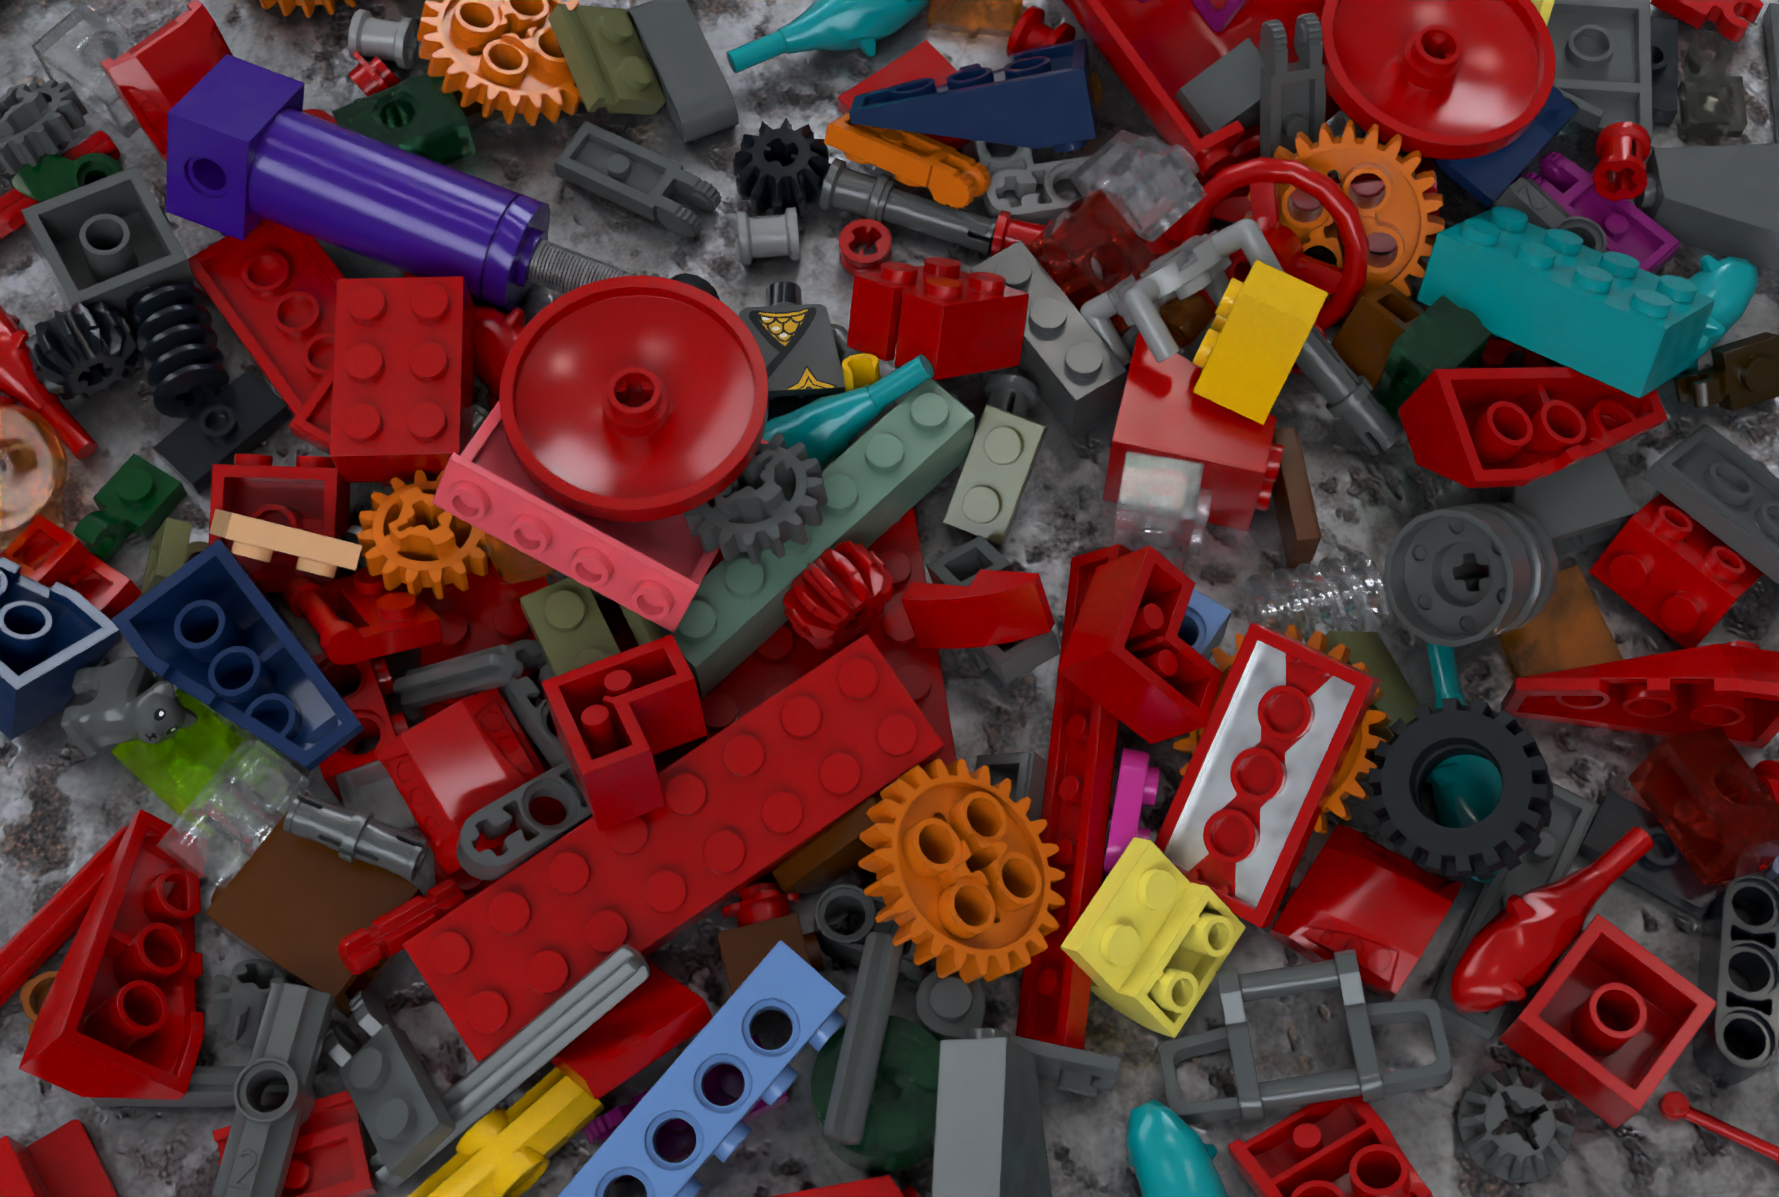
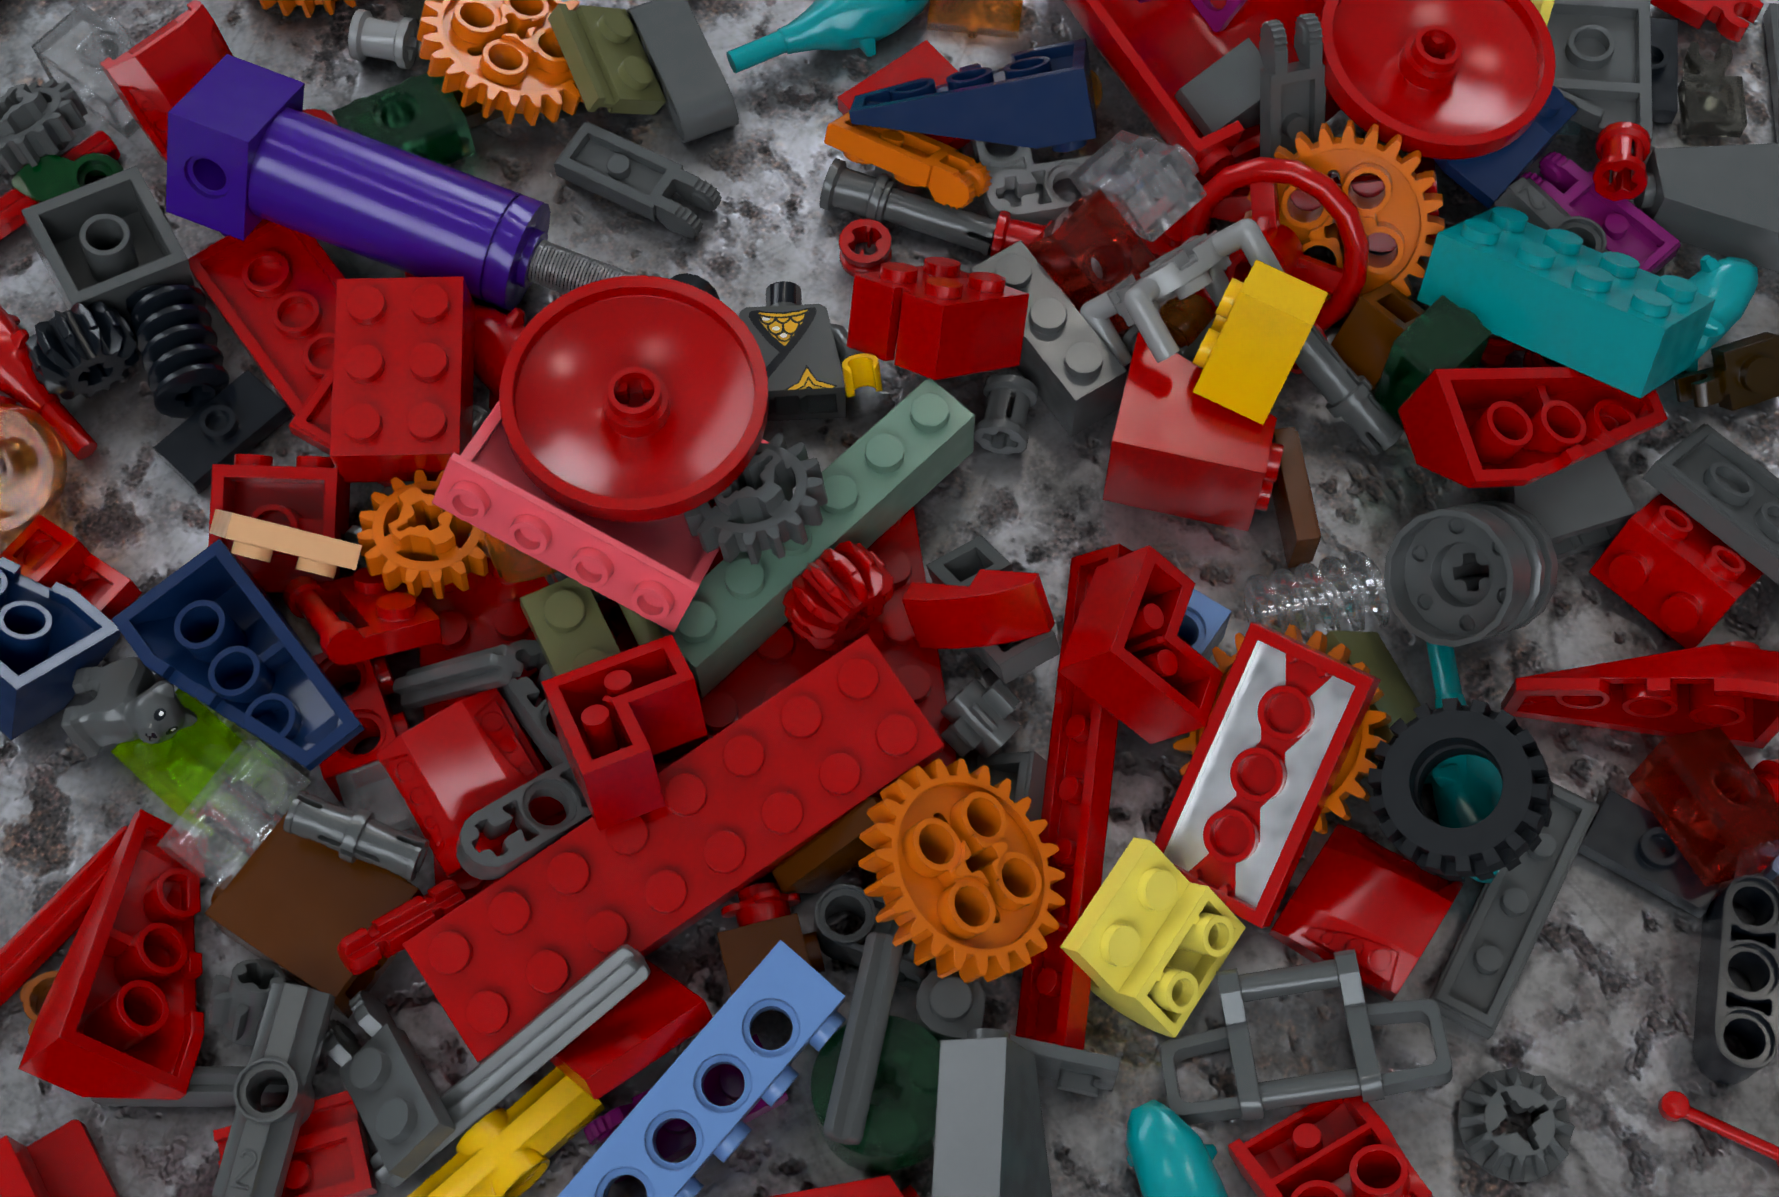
(132, 500): dark green plate -> none
(169, 552): olive tile -> none
(372, 76): red plate -> none
(768, 236): light grey bush -> none
(781, 168): black gear -> none
(835, 420): teal piece -> none
(980, 718): none -> dark grey gear
(995, 474): olive plate -> none
(1032, 32): red wheel -> none
(1134, 787): dark pink plate -> none
(1161, 506): clear brick -> none
(1535, 930): red piece -> none
(1564, 635): clear orange piece -> none
(1608, 1022): red brick -> none

